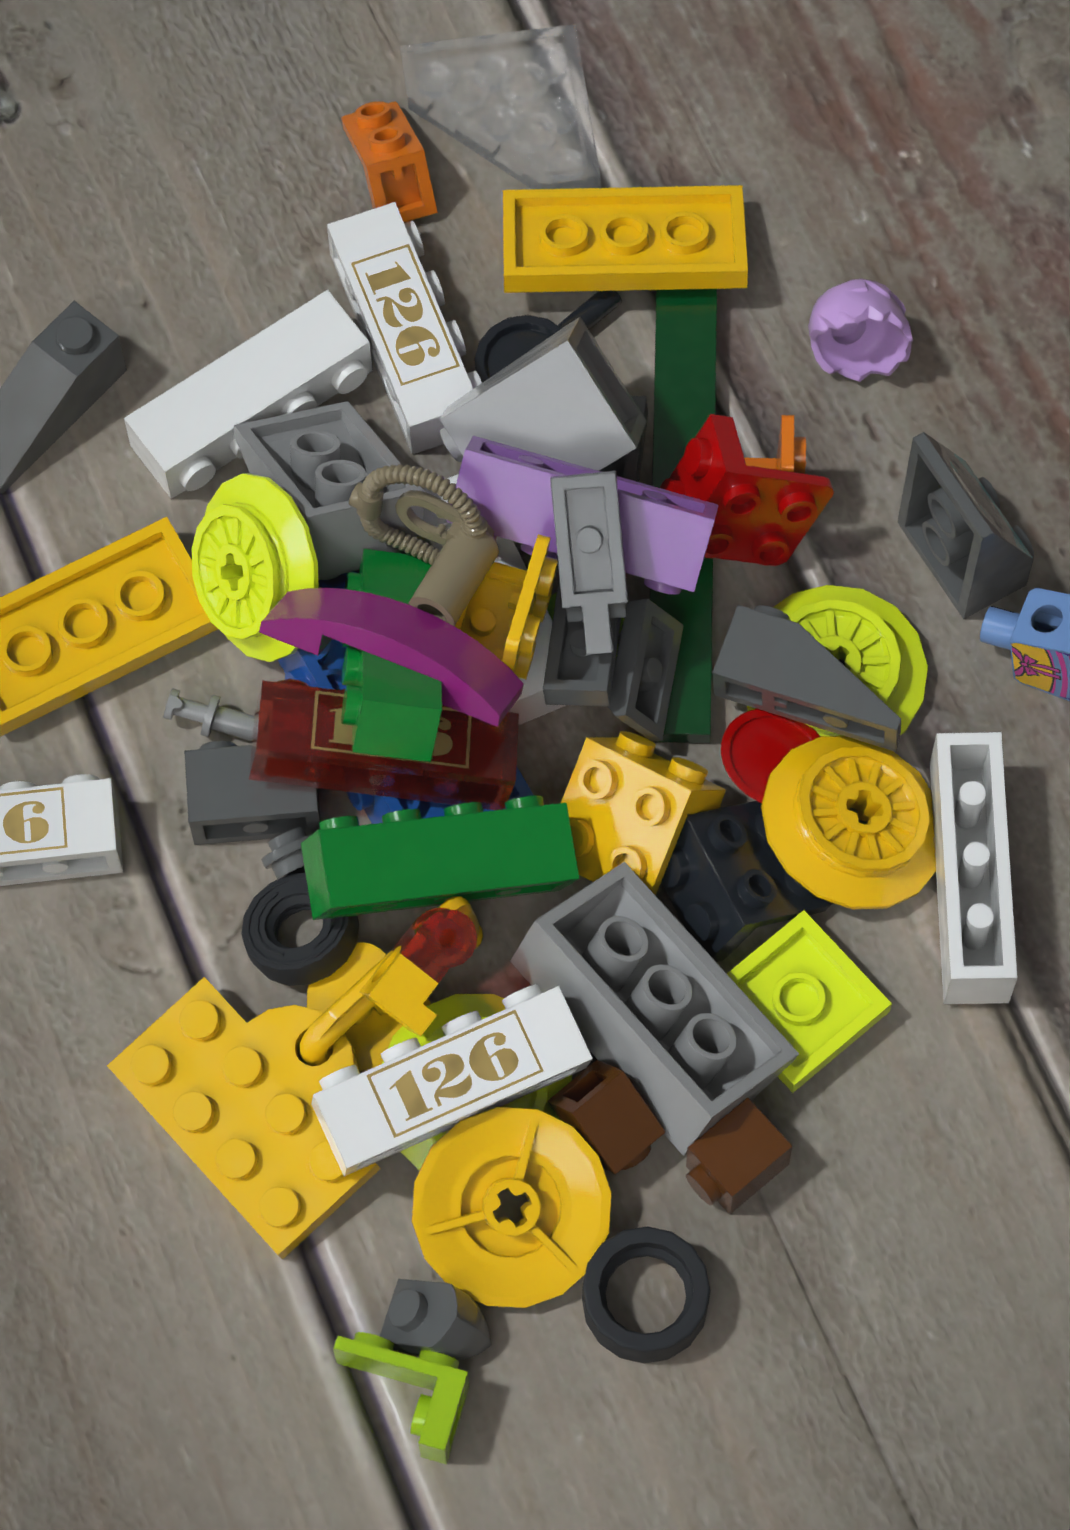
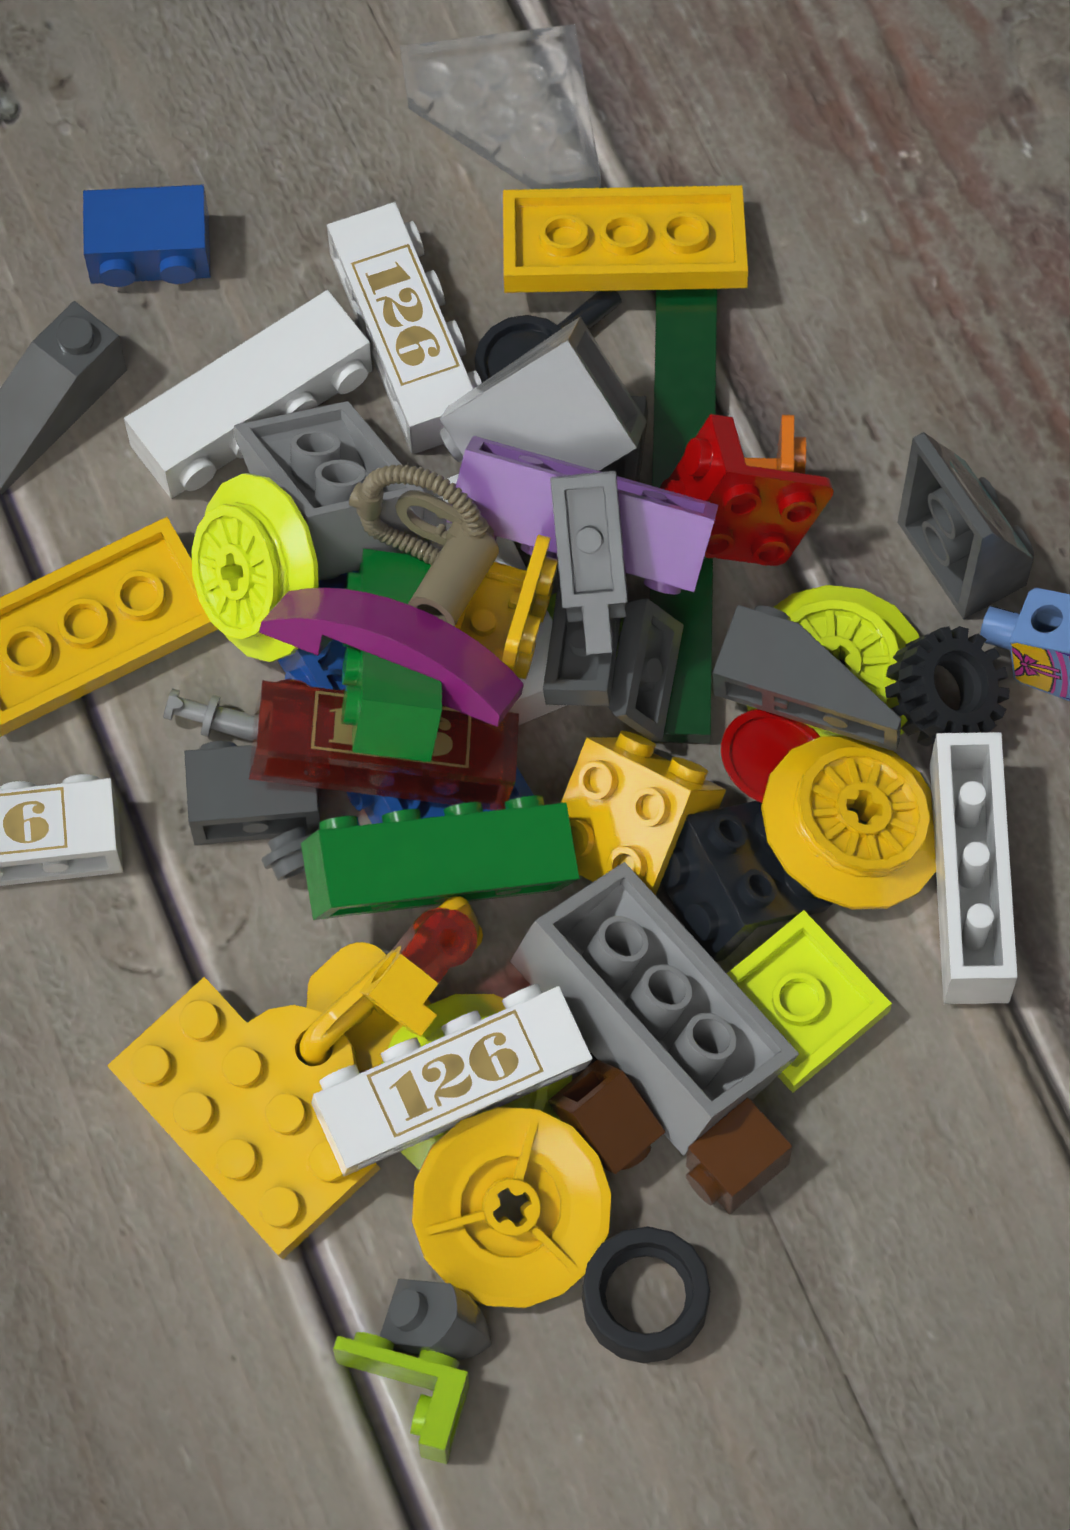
(146, 235): none -> blue brick
(299, 964): black tyre -> none
(391, 159): orange bracket -> none
(859, 330): lavender hair -> none
(970, 668): none -> black tyre

